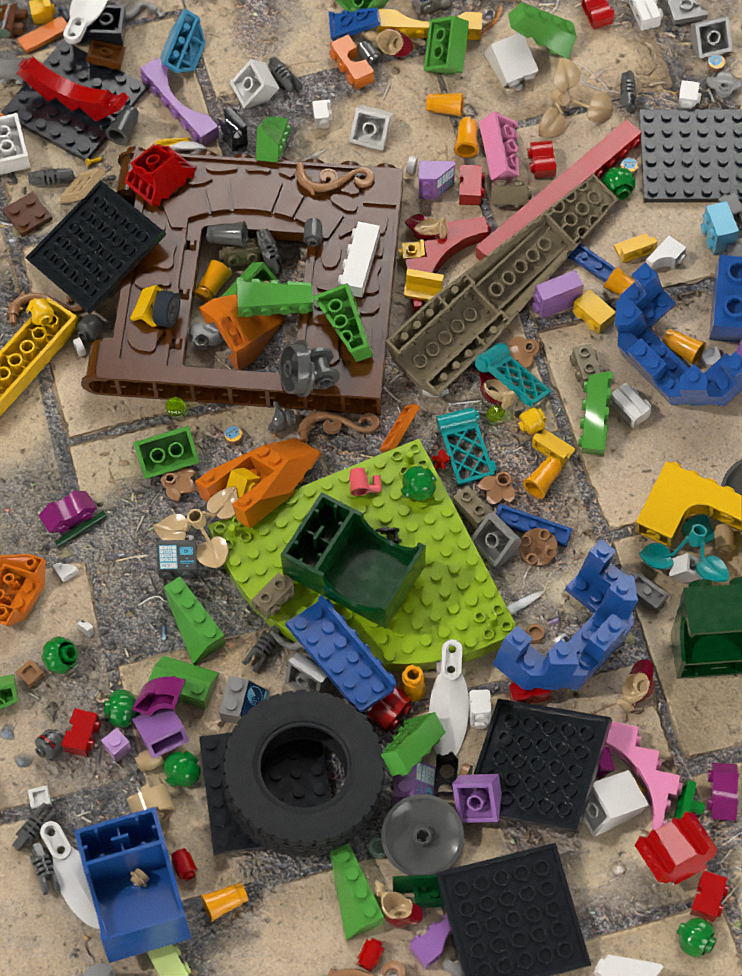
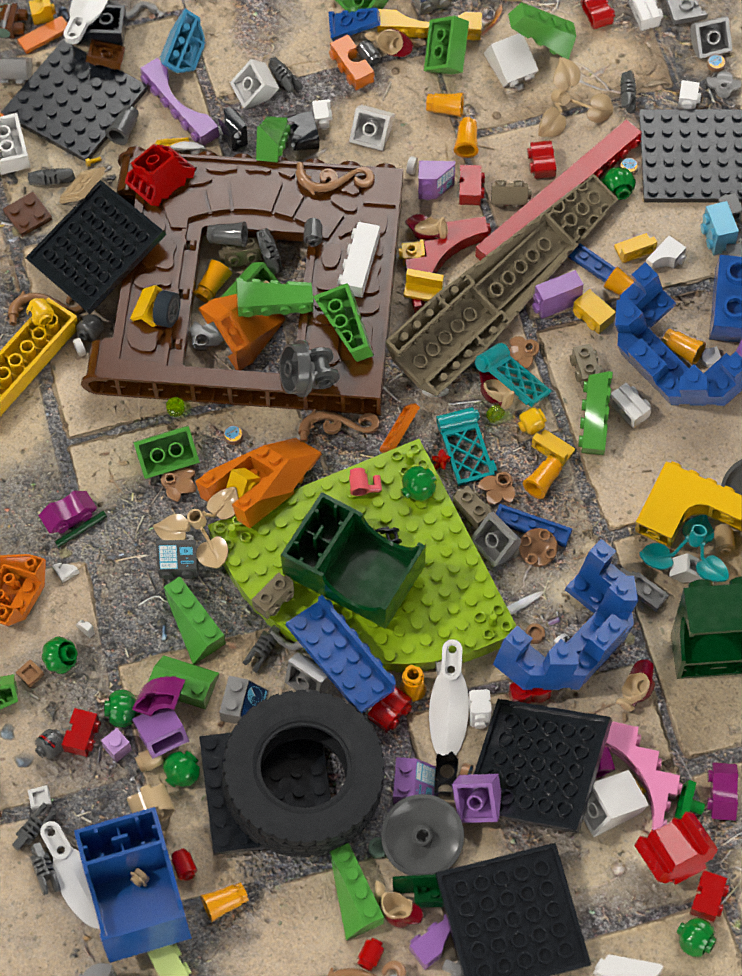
(50, 85): red arch -> none
(281, 420): dark grey animal -> none
(305, 132): none -> piece
(412, 743): bright green wedge -> none
(500, 146): bright pink wedge -> none

